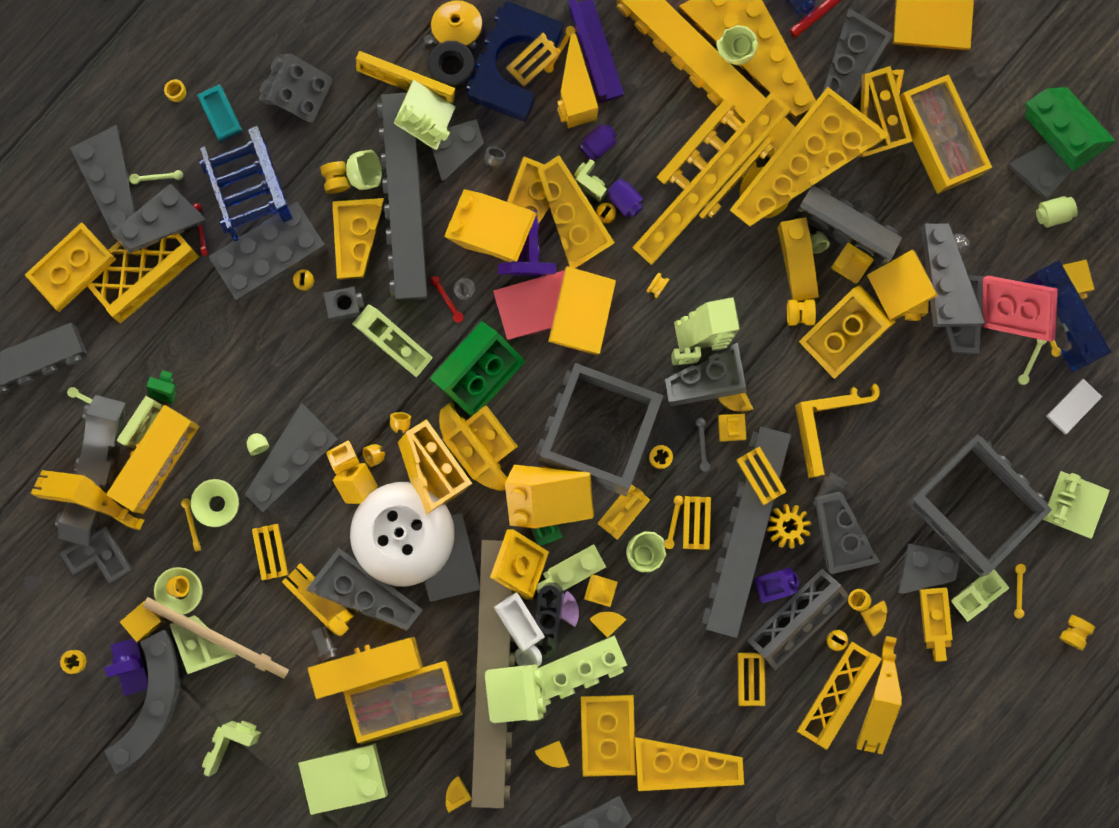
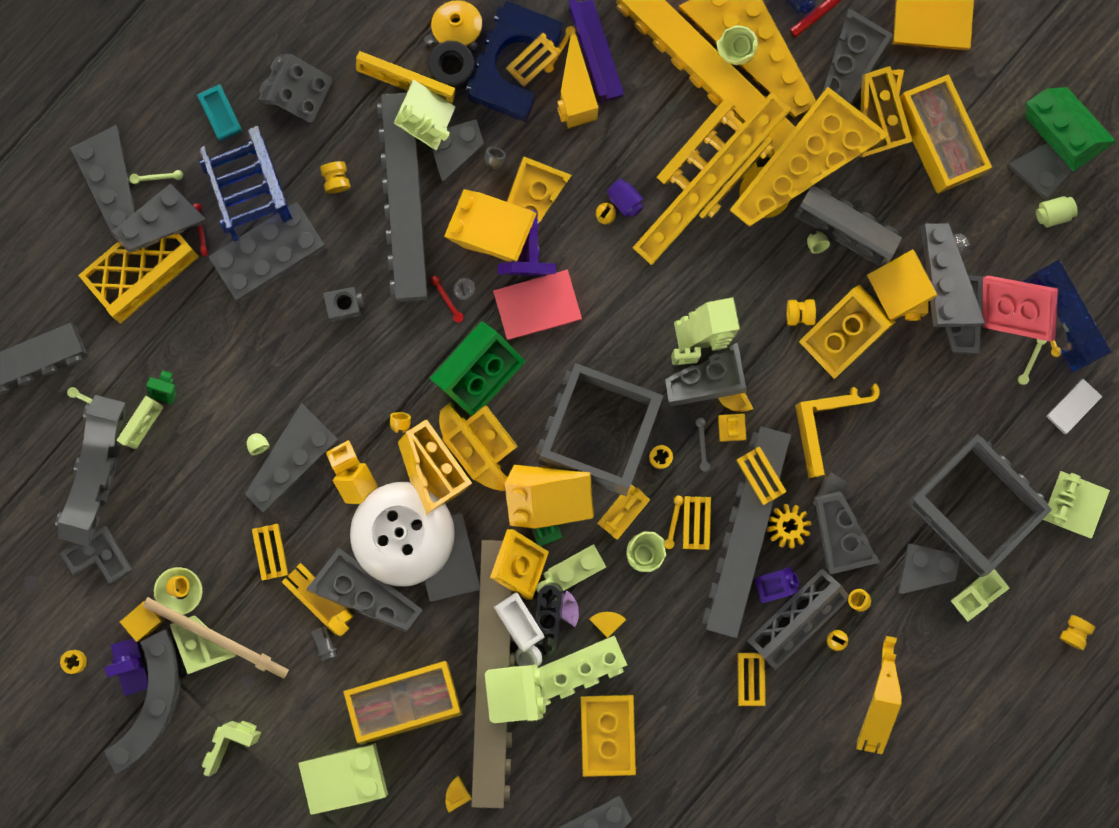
(70, 267): yellow tile -> none
(84, 492): yellow hinge -> none
(152, 460): yellow brick -> none
(175, 90): yellow hinge -> none
(186, 503): yellow hinge -> none
(201, 503): yellowish green piece -> none
(308, 281): yellow hinge -> none
(354, 235): yellow wing -> none
(364, 170): yellowish green hair -> none
(365, 667): yellow brick -> none
(373, 455): yellow hinge -> none
(392, 340): yellowish green slope -> none
(553, 755): yellow tile -> none
(574, 217): yellow wing -> none
(582, 311): yellow tile -> none
(591, 185): yellowish green bracket -> none
(598, 141): dark purple brick -> none
(600, 590): yellow tile -> none
(657, 285): yellow bush -> none
(678, 767): yellow wing -> none
(798, 258): yellow slope -> none
(847, 701): yellow fence -> none
(852, 263): yellow panel -> none
(875, 617): yellow tile -> none
(936, 621): yellow hinge -> none
(1019, 569): yellow hinge -> none
(1080, 277): yellow brick -> none

